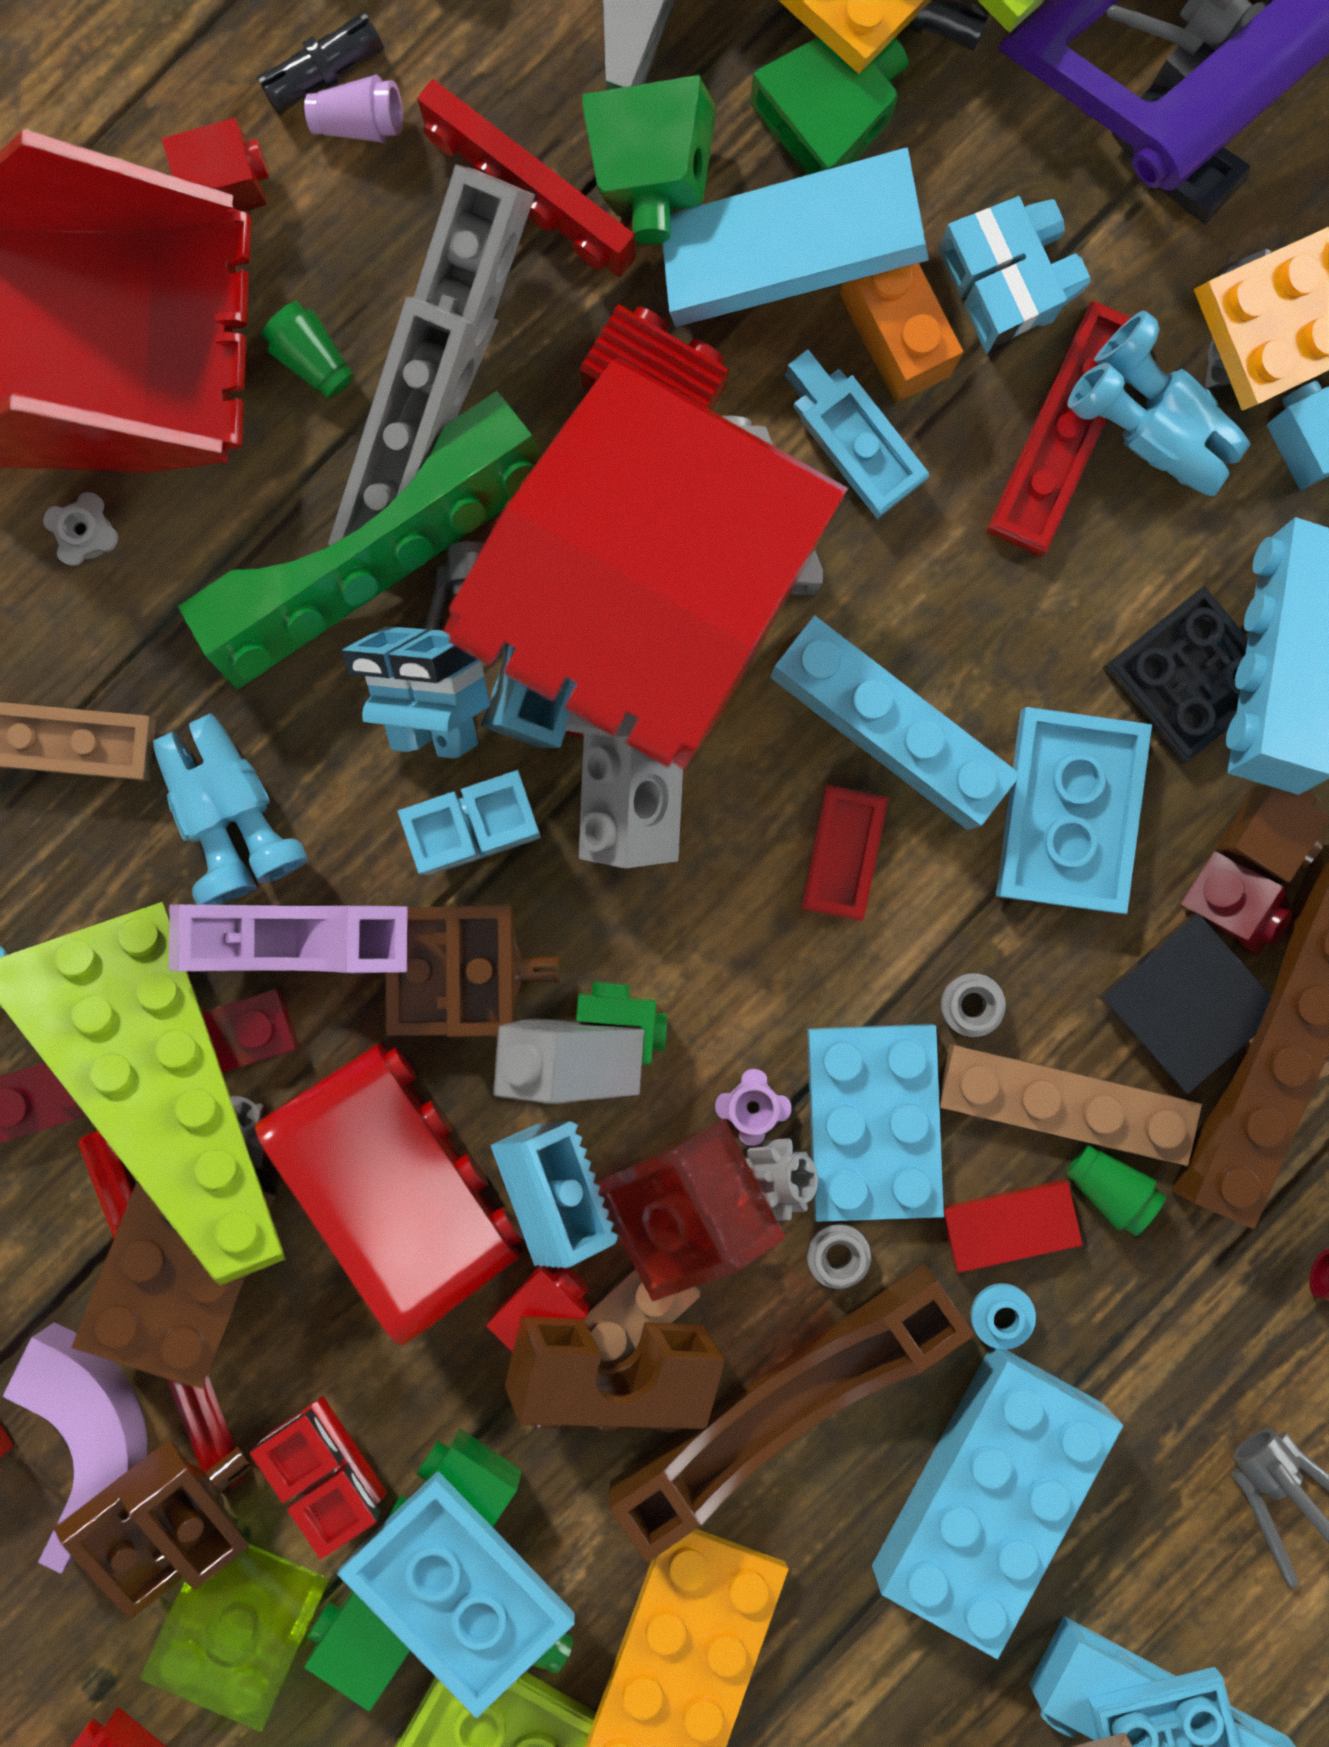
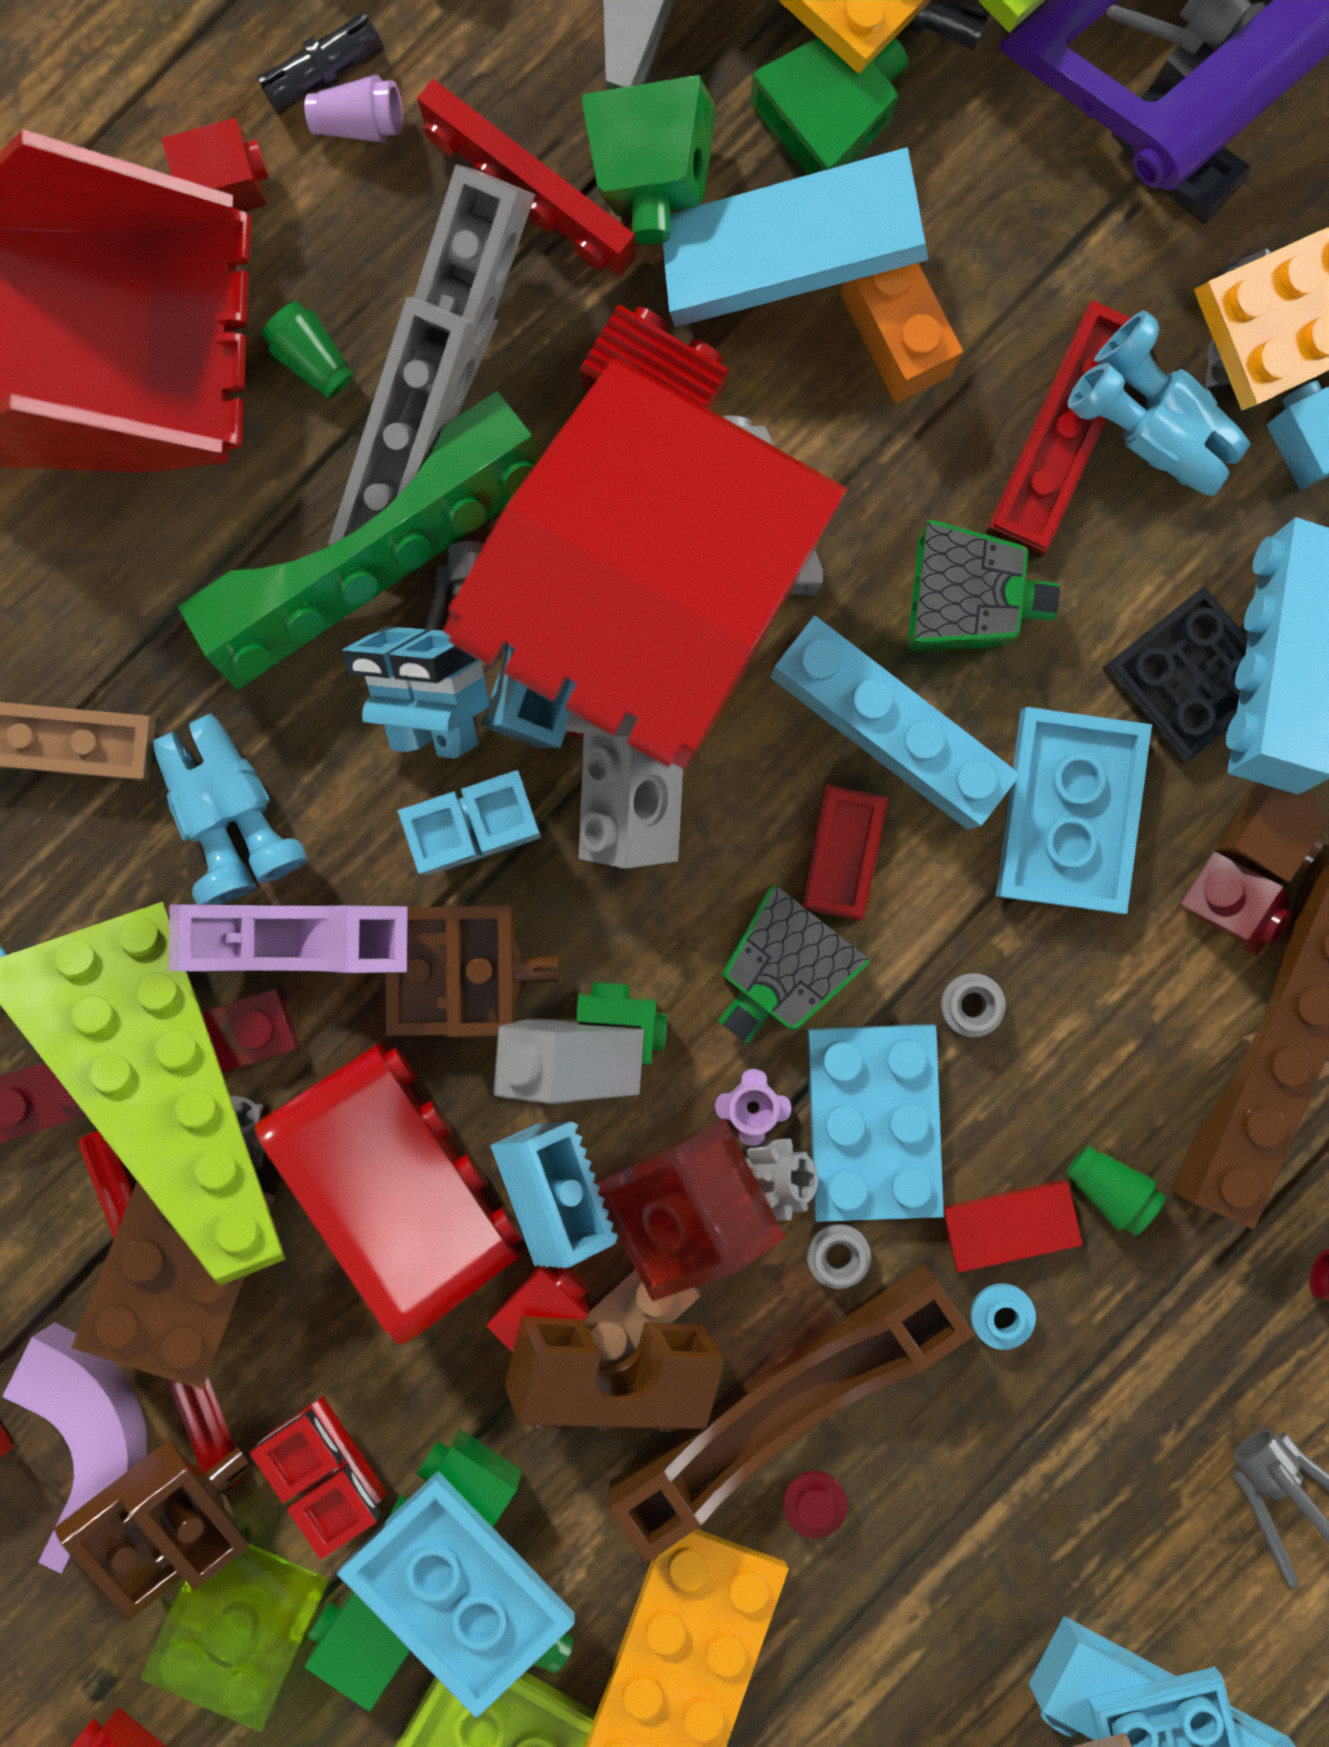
(96, 539): light grey plate -> none
(785, 966): none -> torso
(815, 1504): none -> dark red plate
(855, 435): medium azure hinge -> none
(972, 591): none -> torso
(995, 1500): medium azure brick -> none
(1006, 272): medium azure hips -> none
(1069, 1104): medium nougat plate -> none
(1188, 1003): black tile -> none

